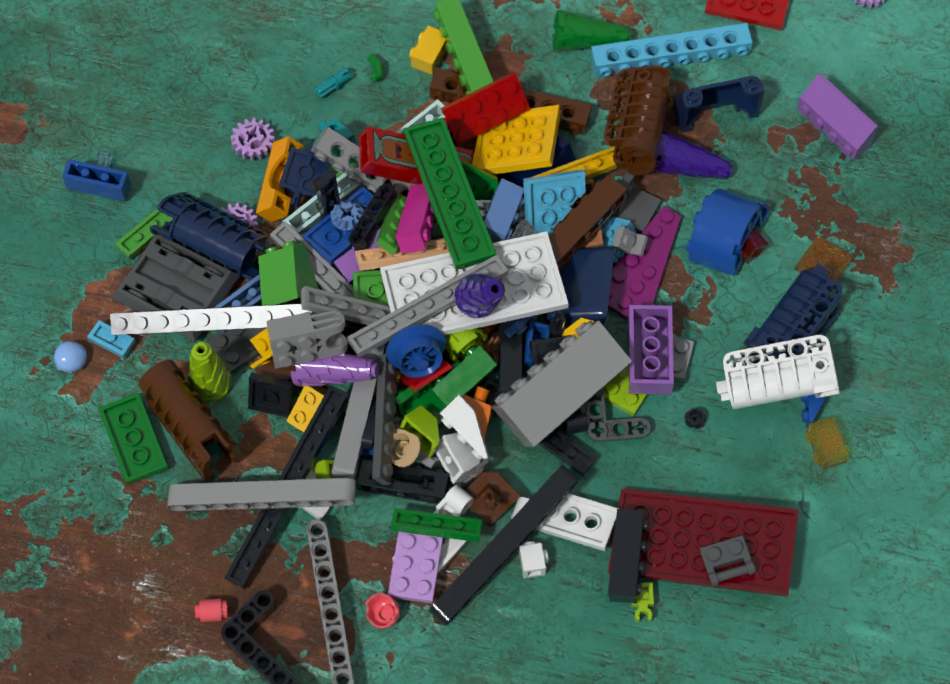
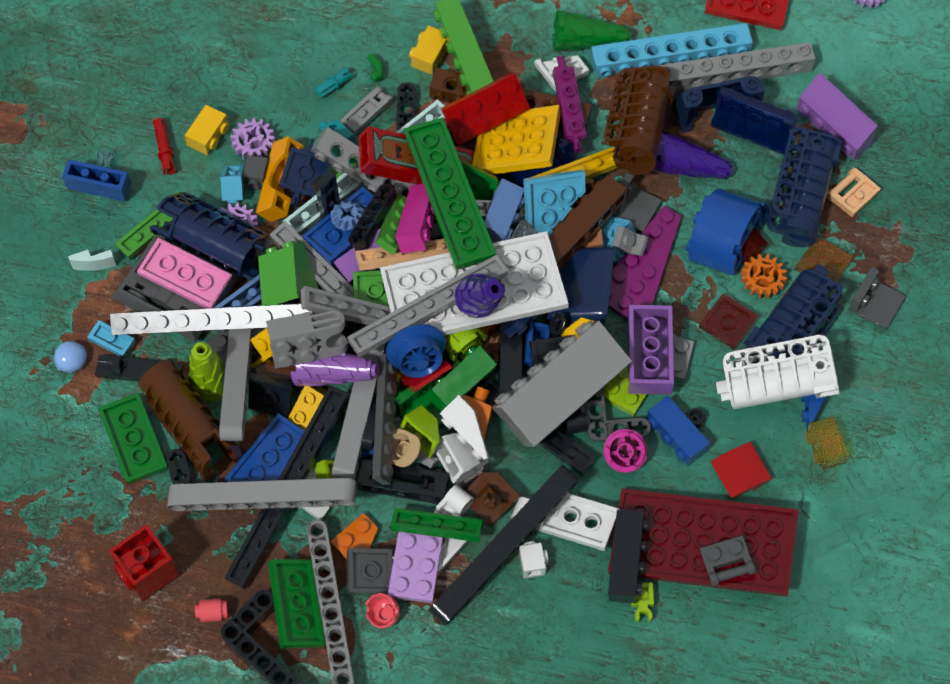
(85, 262): none -> light aqua slope
(132, 368): none -> black hinge
(143, 563): none -> red brick
(165, 152): none -> red pin
(184, 274): none -> bright pink tile
(184, 468): none -> black beam
(207, 130): none -> yellow brick
(232, 183): none -> medium azure slope
(236, 385): none -> light grey beam
(254, 171): none -> dark grey brick
(269, 453): none -> blue plate
(296, 603): none -> green plate
(357, 535): none -> orange wing
(367, 110): none -> light grey plate
(368, 570): none -> dark grey plate
(401, 102): none -> black beam
(546, 68): none -> white wing
(569, 103): none -> magenta plate
(625, 450): none -> dark pink cone
(677, 431): none -> blue brick
(728, 321): none -> clear red plate
(741, 470): none -> red slope
(753, 120): none -> clear blue bracket
(757, 63): none -> light grey brick
(763, 276): none -> orange gear
(806, 186): none -> dark blue piece
(856, 197): none -> light nougat plate
(876, 301): none -> dark grey bracket

